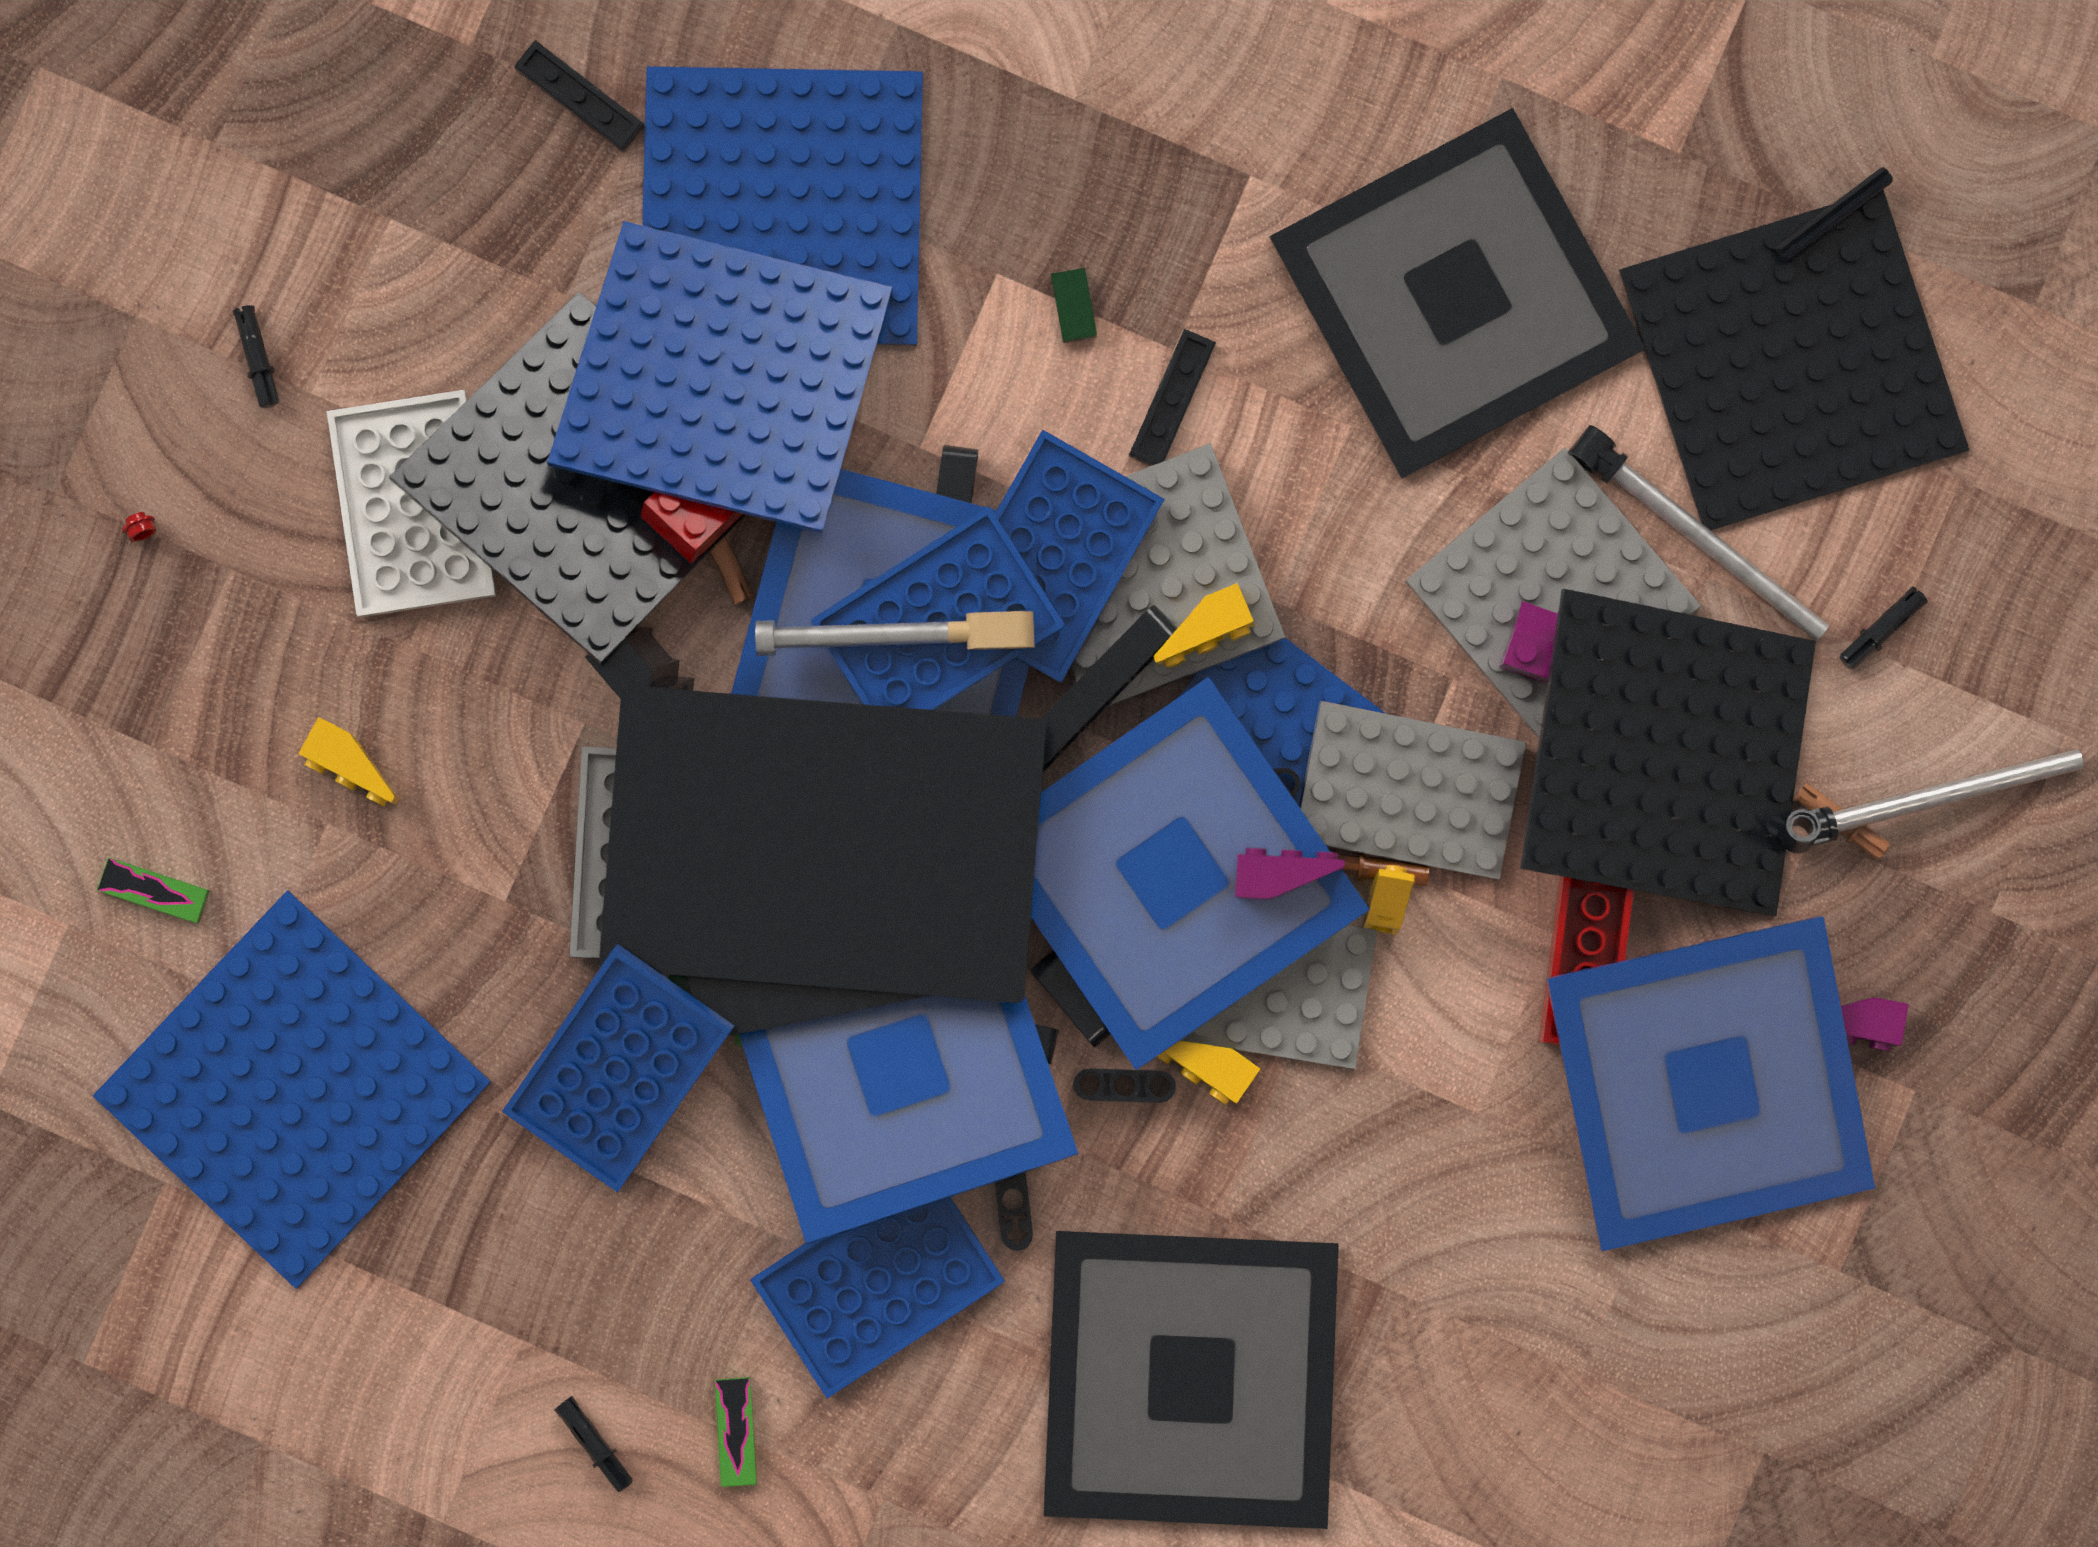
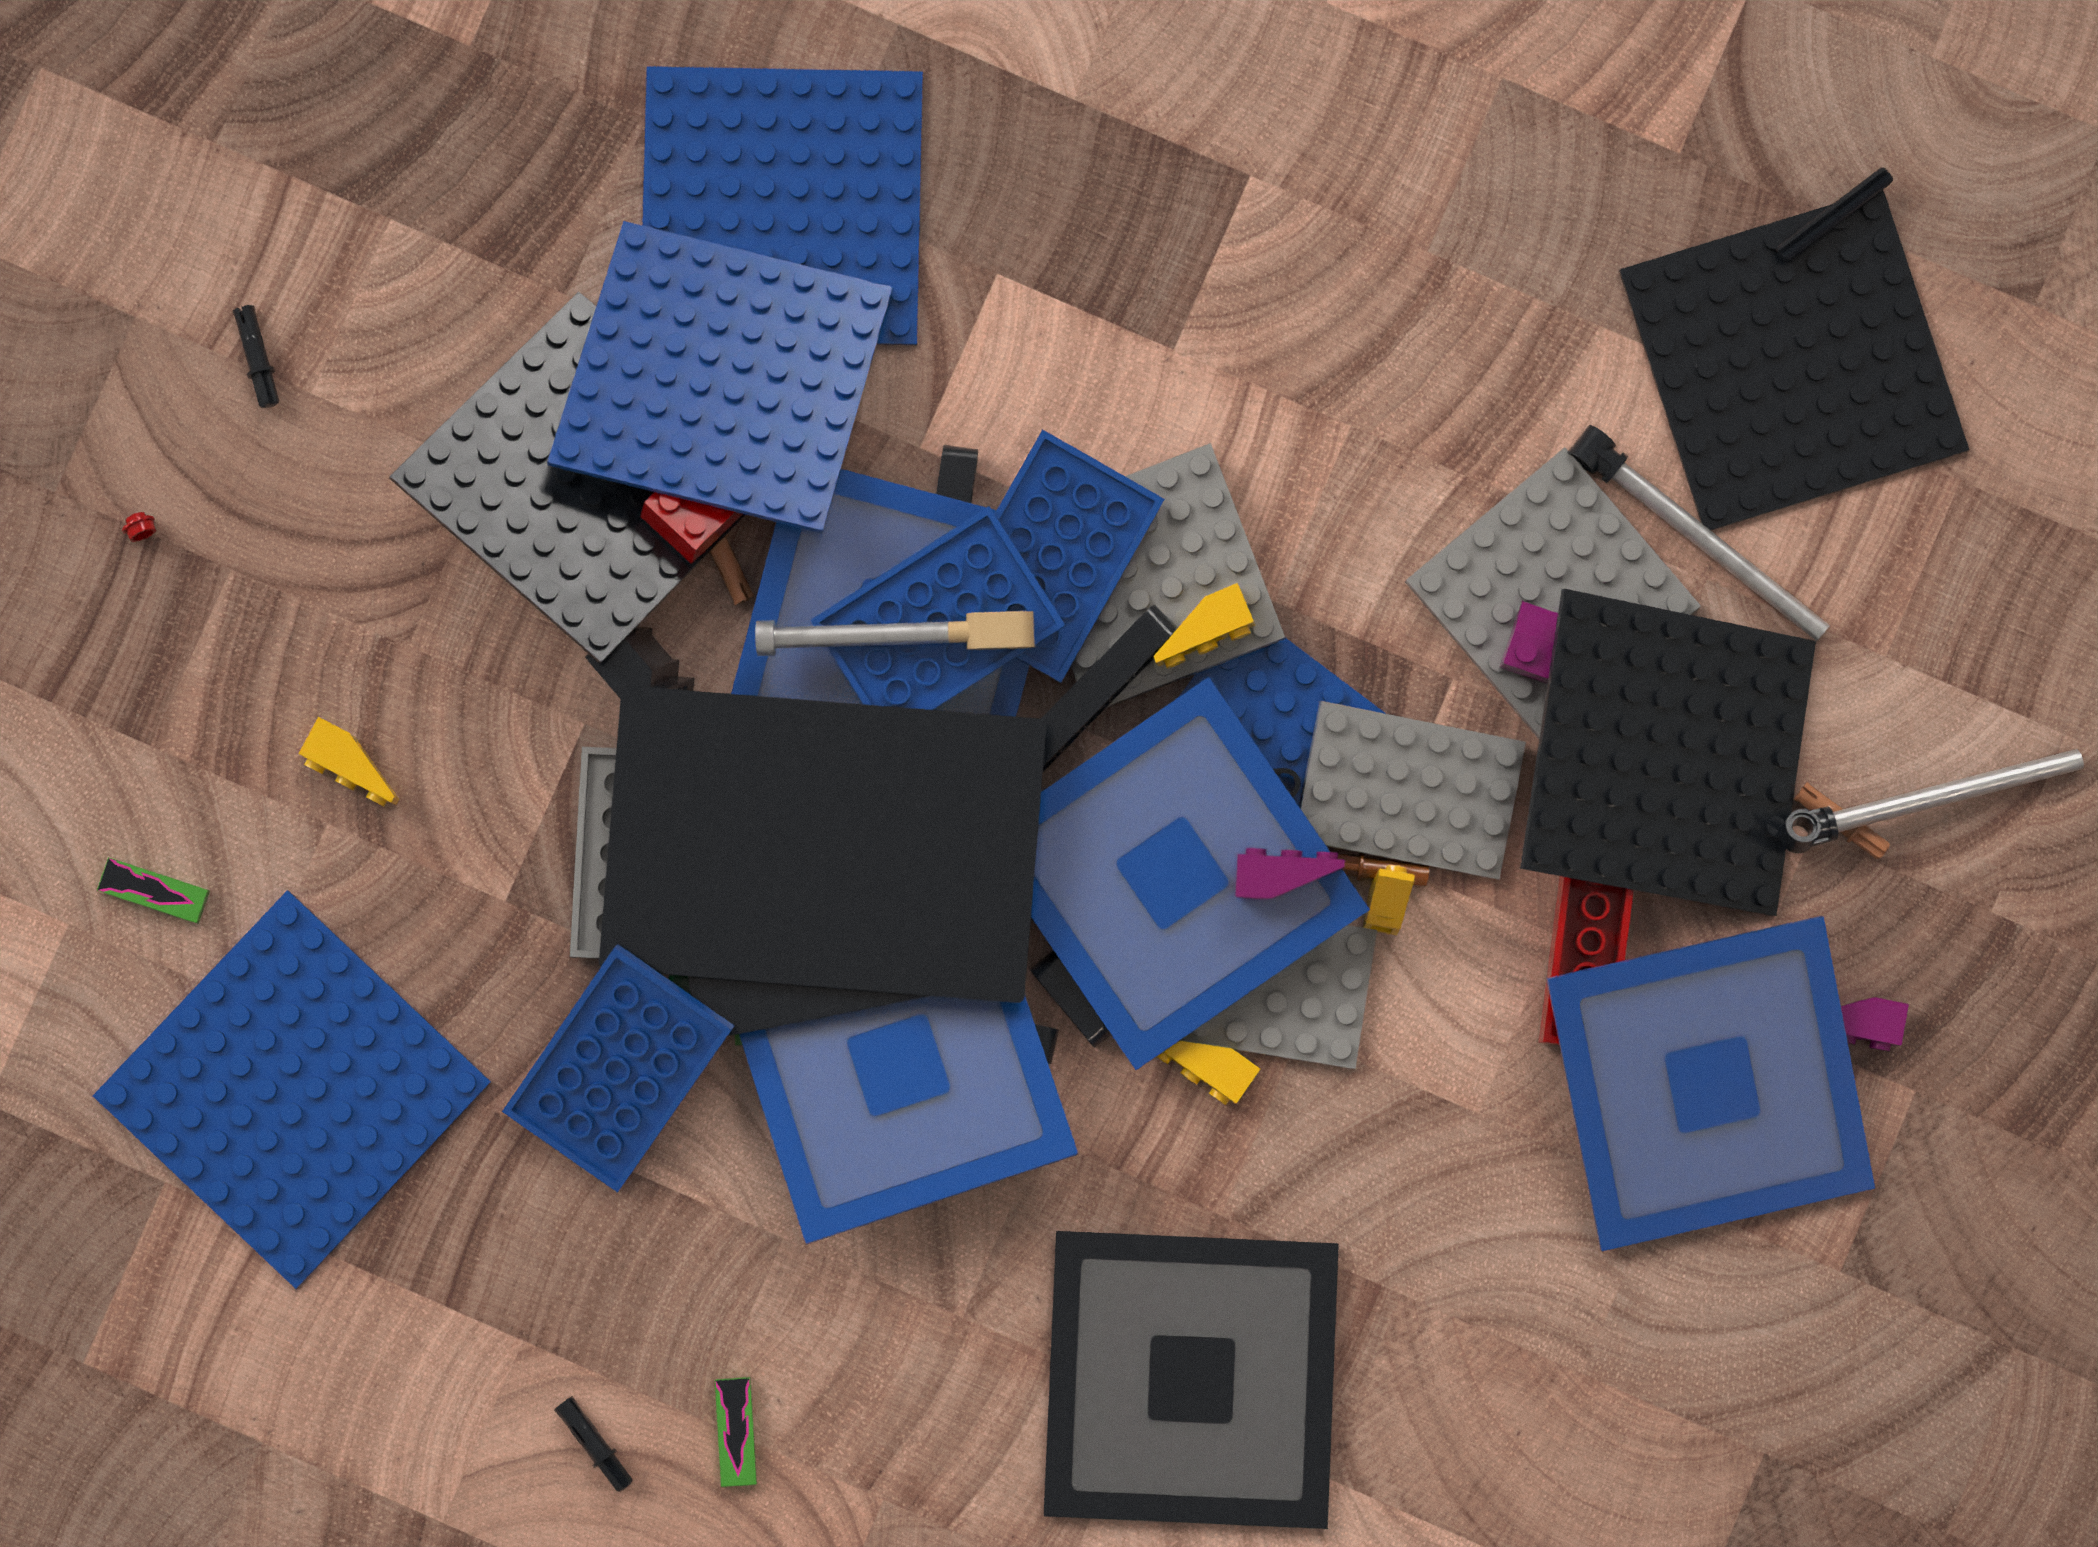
(393, 545): white plate -> none
(579, 96): black tile -> none
(875, 1289): blue plate -> none
(1019, 1183): black beam -> none
(1073, 305): dark green tile -> none
(1141, 1080): black beam -> none
(1172, 398): black tile -> none
(1457, 293): baseplate -> none
(1883, 628): black axle -> none

